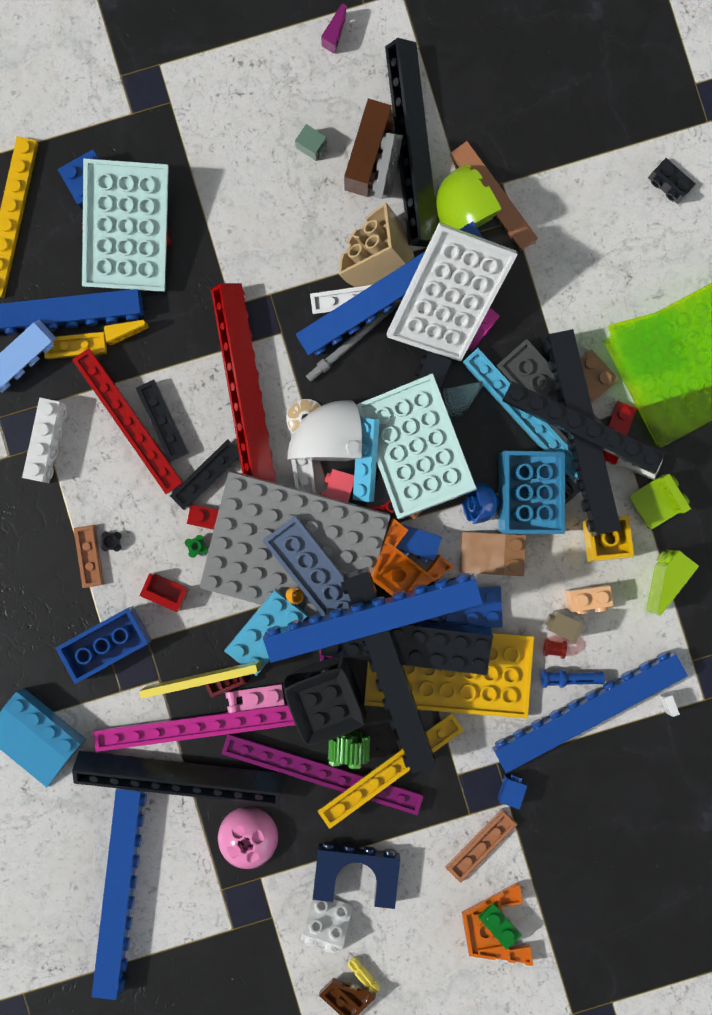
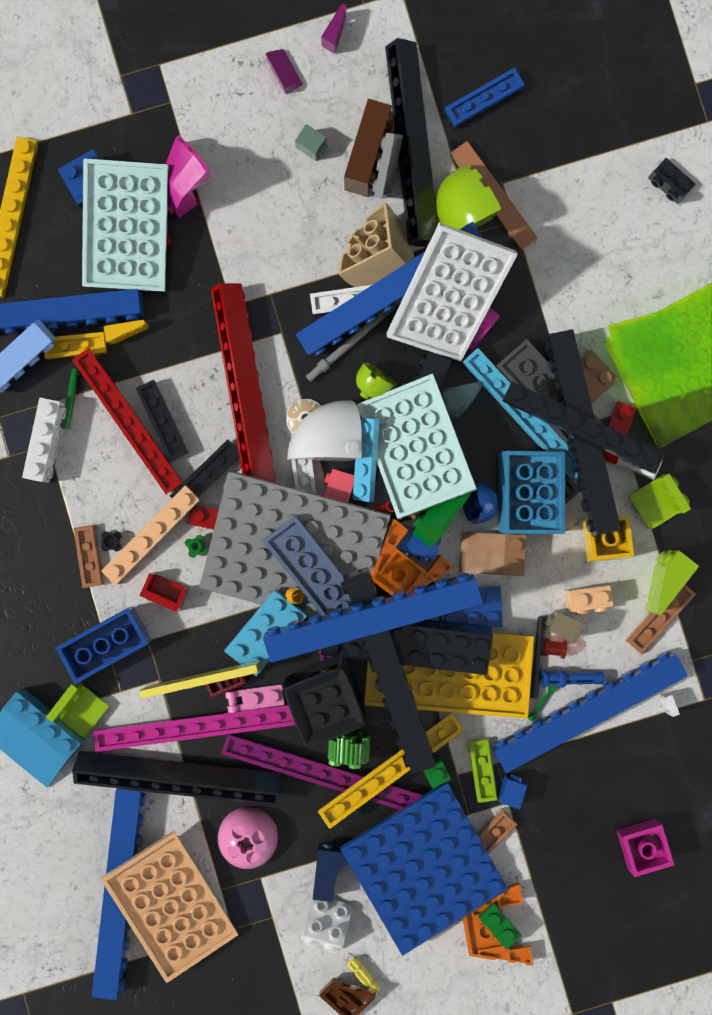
(70, 398): none -> green bar
(78, 709): none -> lime bracket
(151, 535): none -> light nougat plate
(169, 906): none -> light nougat plate
(185, 174): none -> dark pink brick
(283, 70): none -> magenta slope
(373, 381): none -> lime cylinder
(423, 868): none -> blue plate
(437, 520): none -> green slope
(438, 774): none -> green brick
(482, 770): none -> lime tile
(484, 97): none -> blue plate
(538, 657): none -> black bar
(551, 689): none -> green hinge
(645, 847): none -> dark pink brick
(654, 624): none -> nougat tile

